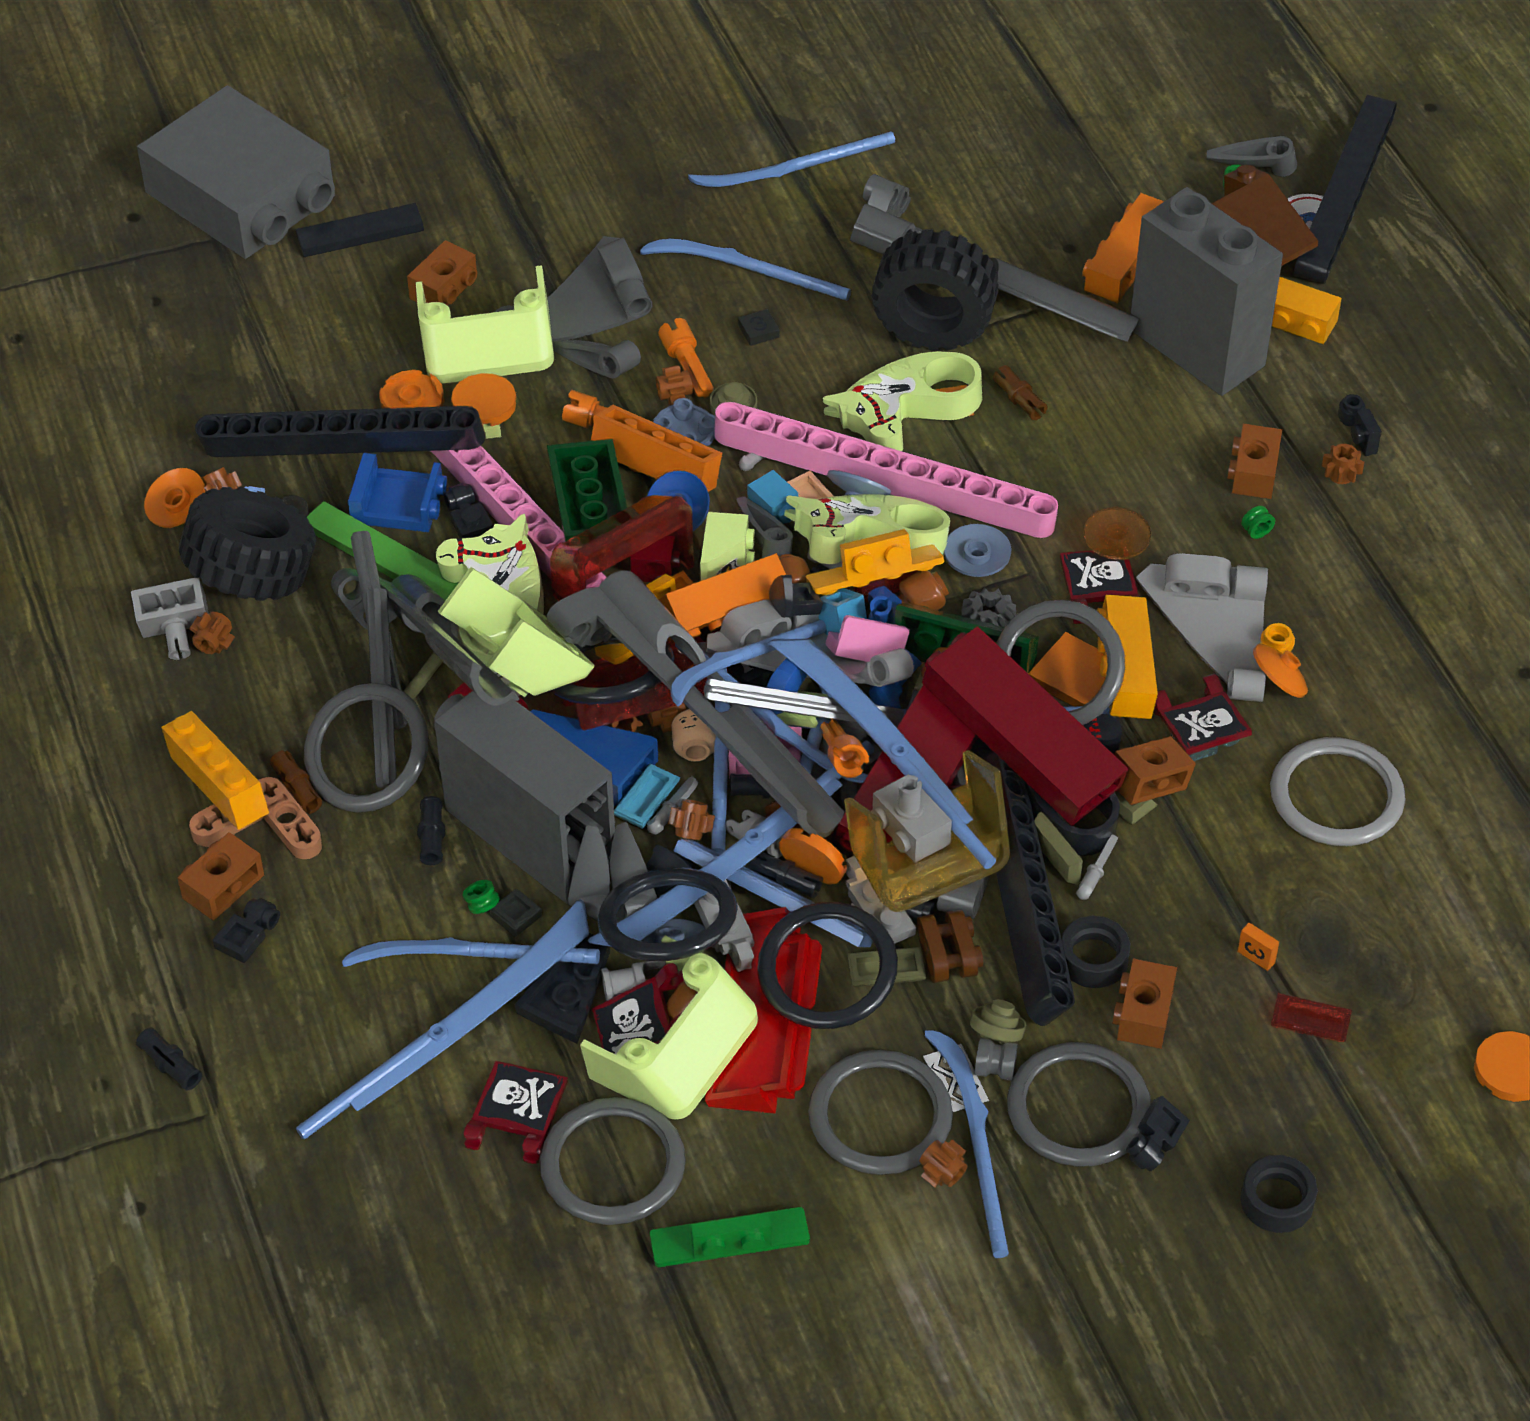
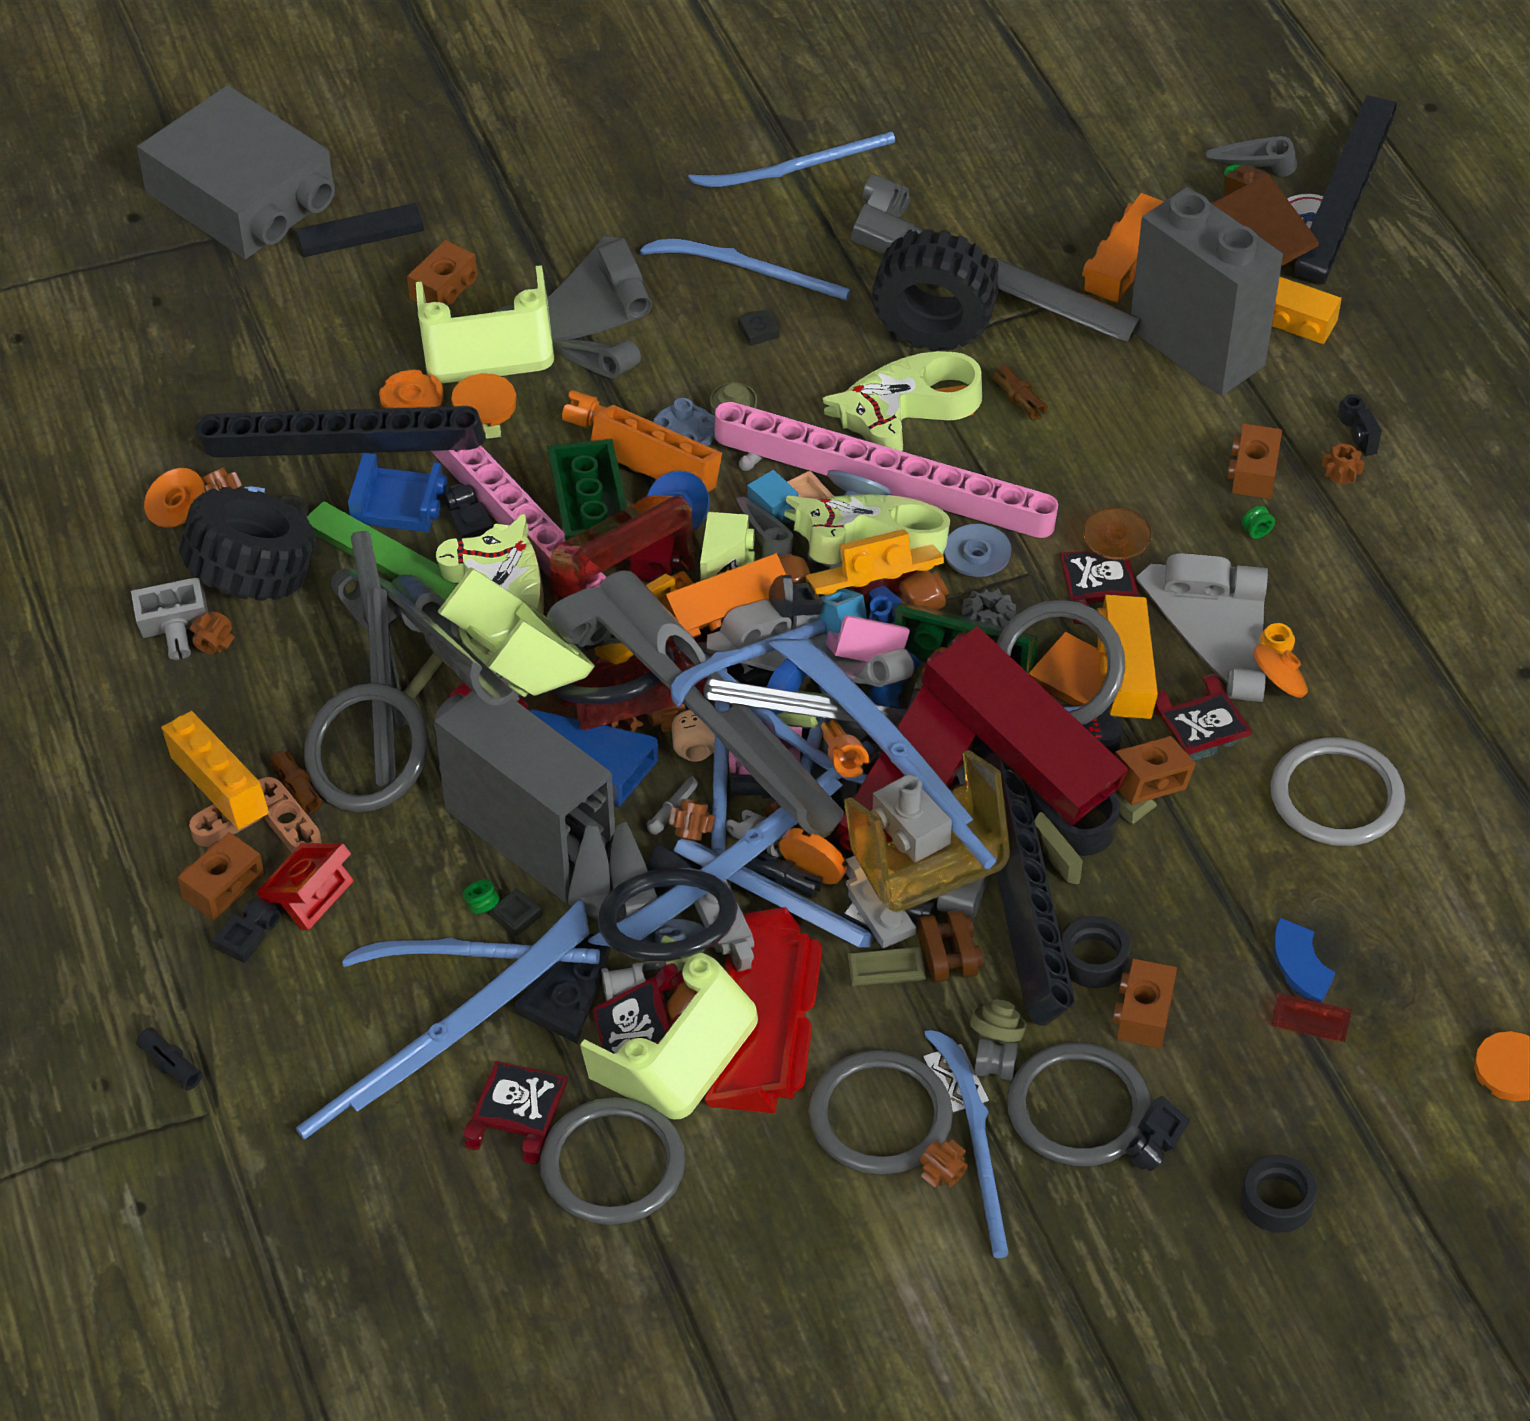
(309, 881): none -> red bracket
(431, 830): black pin -> none
(646, 796): medium azure tile -> none
(673, 384): dark orange gear -> none
(681, 345): orange piece -> none
(729, 1237): green bracket -> none
(827, 1020): black wedge -> none
(1095, 871): light grey piece -> none
(1258, 946): orange tile -> none
(1299, 963): none -> blue tile

